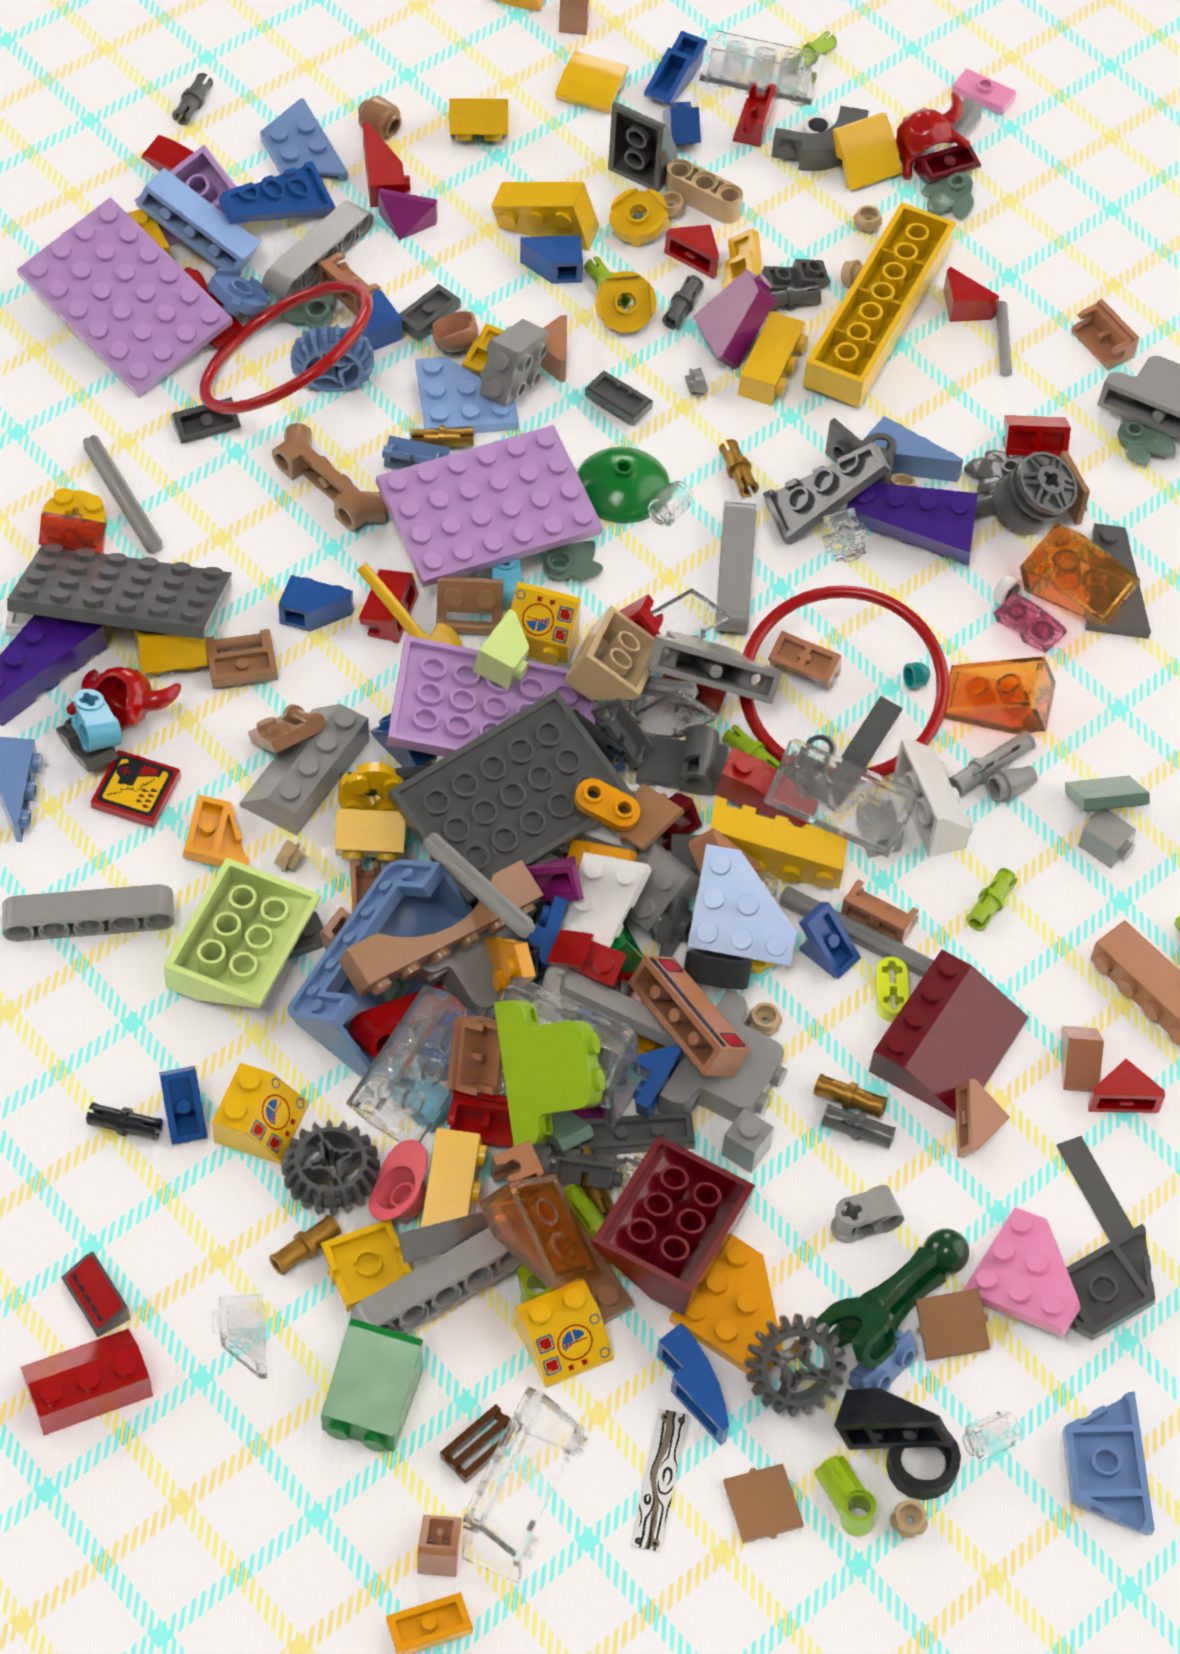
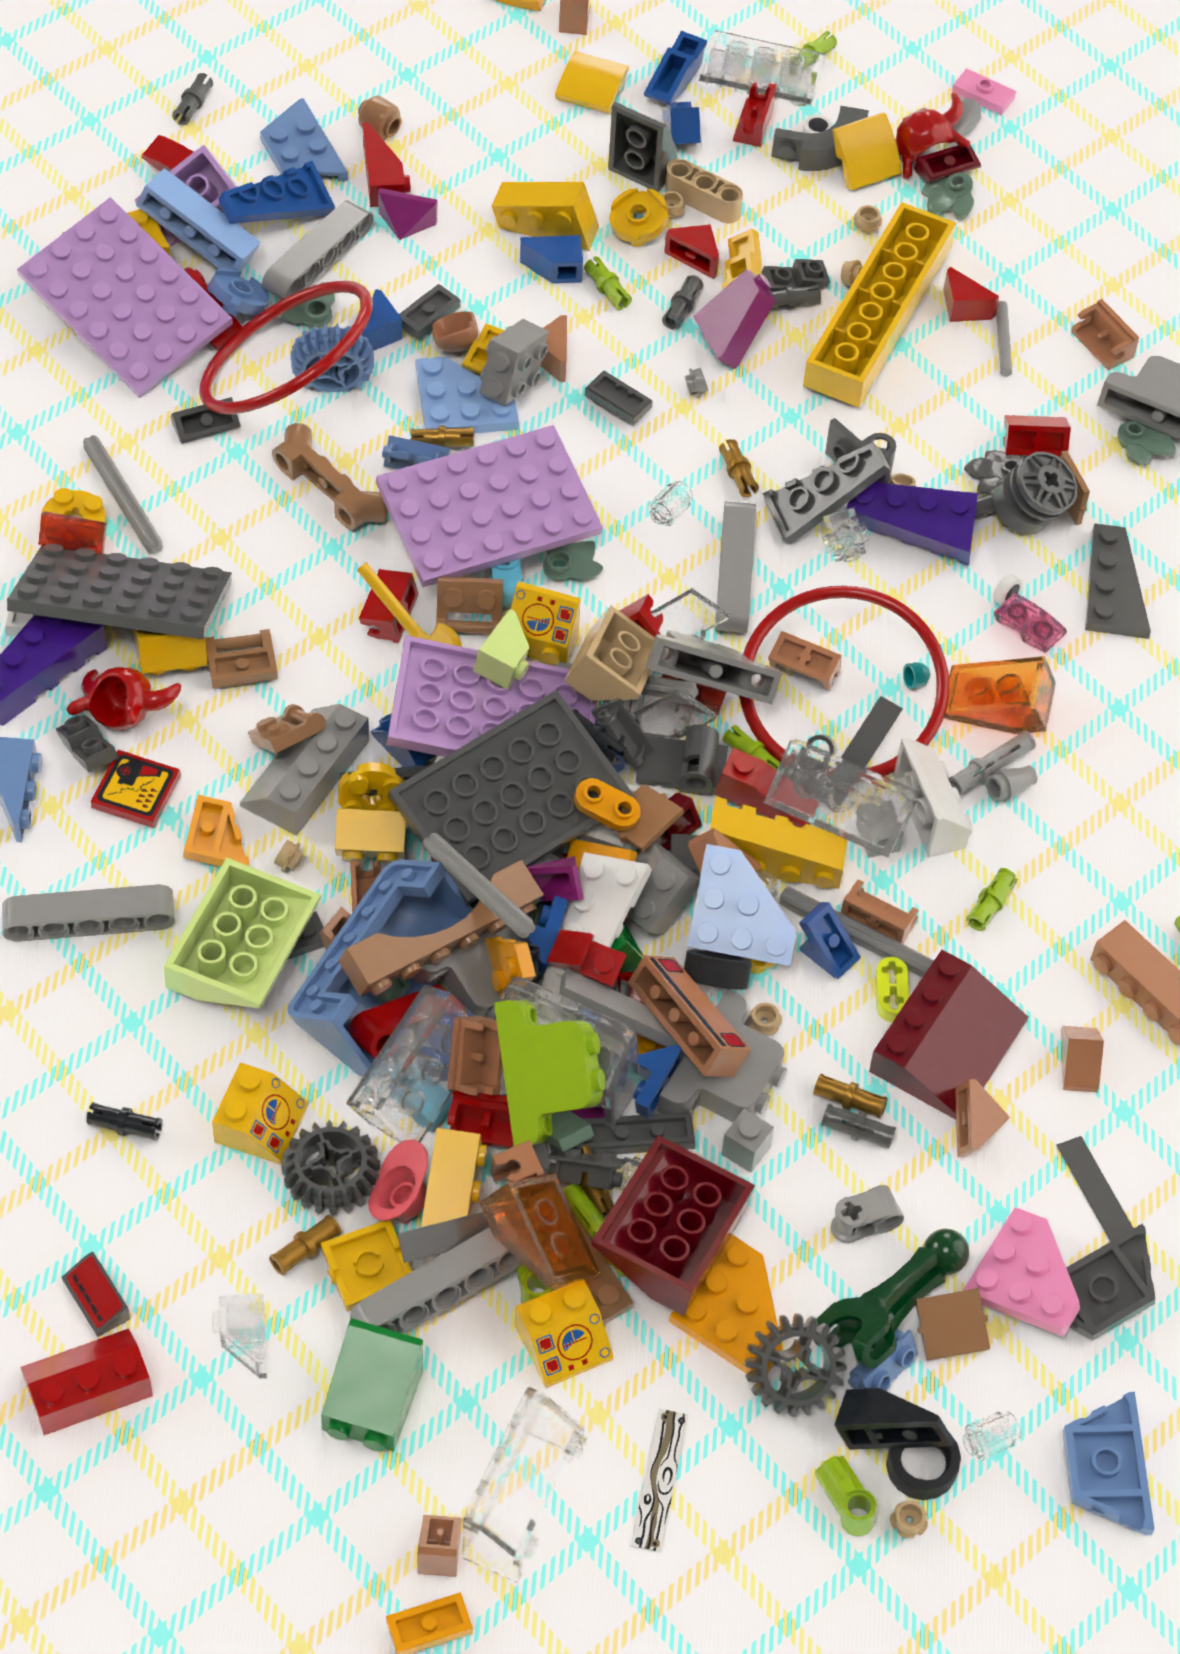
(95, 721): medium azure piece -> none
(183, 1104): blue slope -> none
(313, 604): blue slope -> none
(330, 272): nougat hinge -> none
(470, 1433): reddish brown tile -> none
(478, 117): yellow slope -> none
(622, 483): green dish -> none
(637, 289): yellow plate -> none
(673, 926): dark grey plate -> none
(694, 1381): blue slope -> none
(763, 1503): medium nougat piece -> none
(772, 359): yellow brick -> none
(917, 454): medium blue slope -> none
(1077, 576): clear orange slope -> none
(1107, 793): tile -> none
(1107, 838): light grey brick -> none
(1126, 1091): red slope -> none

